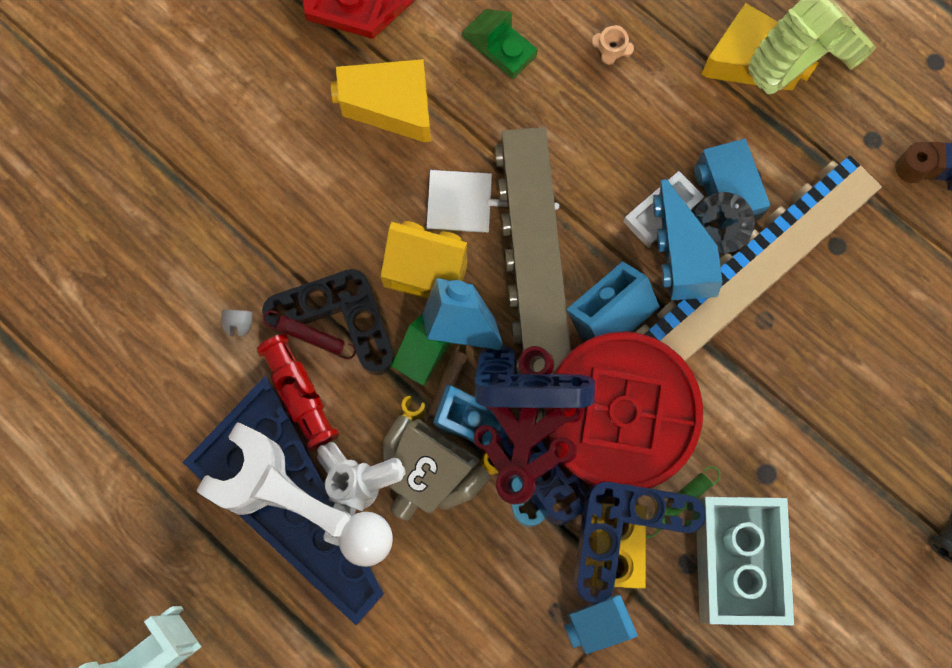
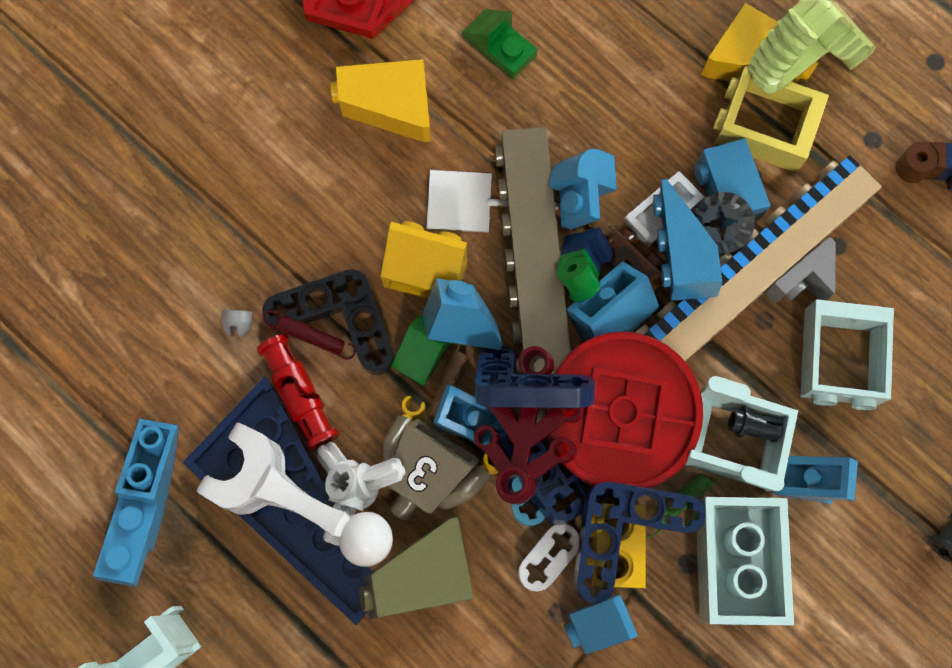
(140, 504): none -> dark azure slope
(421, 575): none -> olive slope
(556, 564): none -> white beam
(580, 185): none -> dark azure brick
(581, 263): none -> leg
(615, 35): light nougat plate -> none
(625, 248): none -> reddish brown hinge
(730, 395): none -> light aqua piece
(745, 422): none -> black pin
(764, 147): none -> light yellow window
(813, 272): none -> light grey slope
(820, 479): none -> dark azure slope
(857, 317): none -> light aqua window

